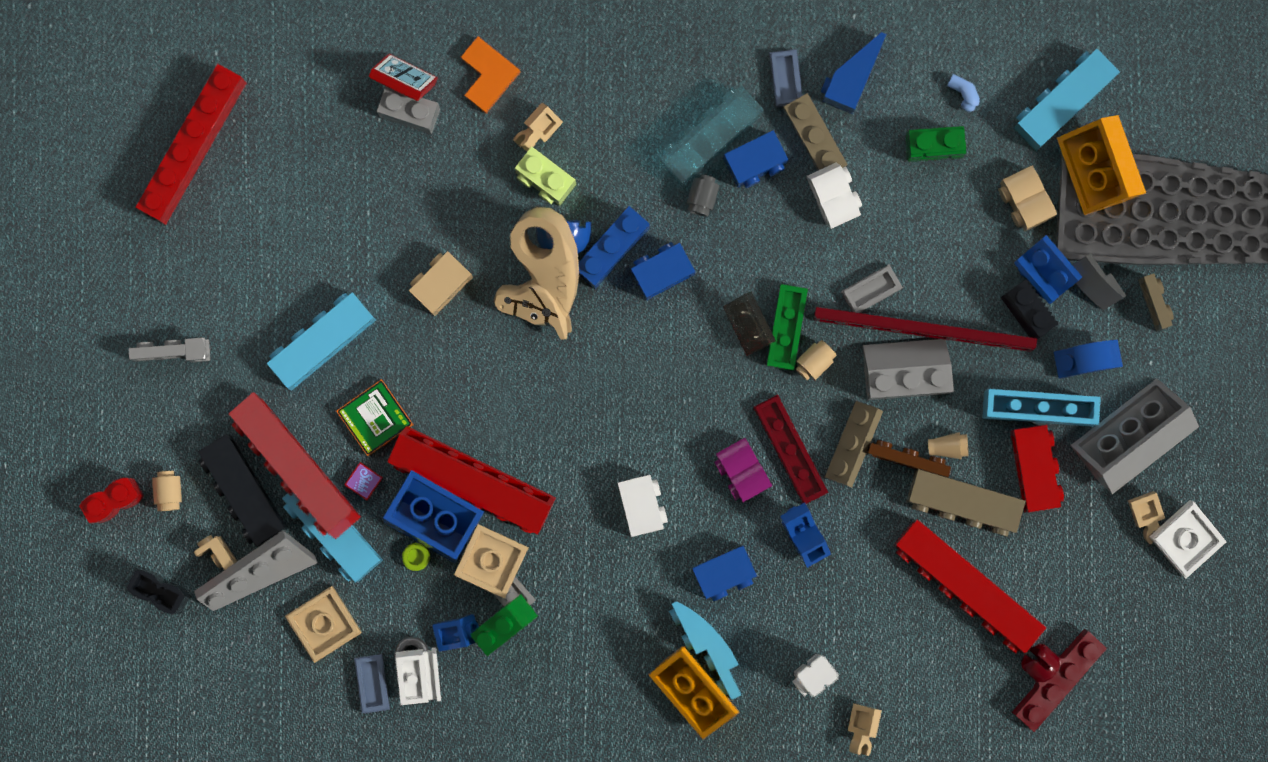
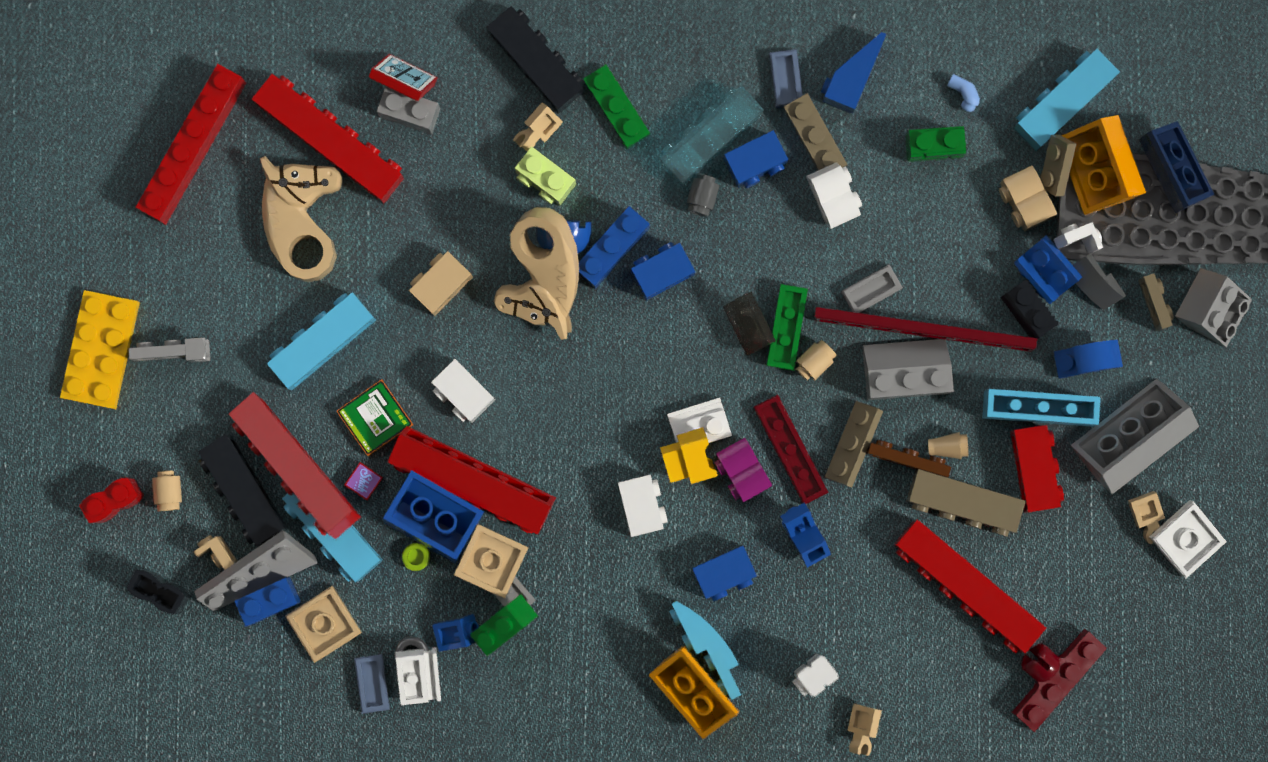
(99, 349): none -> yellow plate
(267, 601): none -> blue brick
(285, 202): none -> tan animal
(328, 138): none -> red brick
(462, 391): none -> white brick
(495, 74): orange tile -> none
(535, 59): none -> black brick
(616, 106): none -> green plate
(688, 458): none -> yellow piece
(707, 415): none -> white plate
(1057, 165): none -> dark tan plate
(1088, 234): none -> white bracket
(1176, 166): none -> dark blue slope
(1214, 307): none -> light grey slope

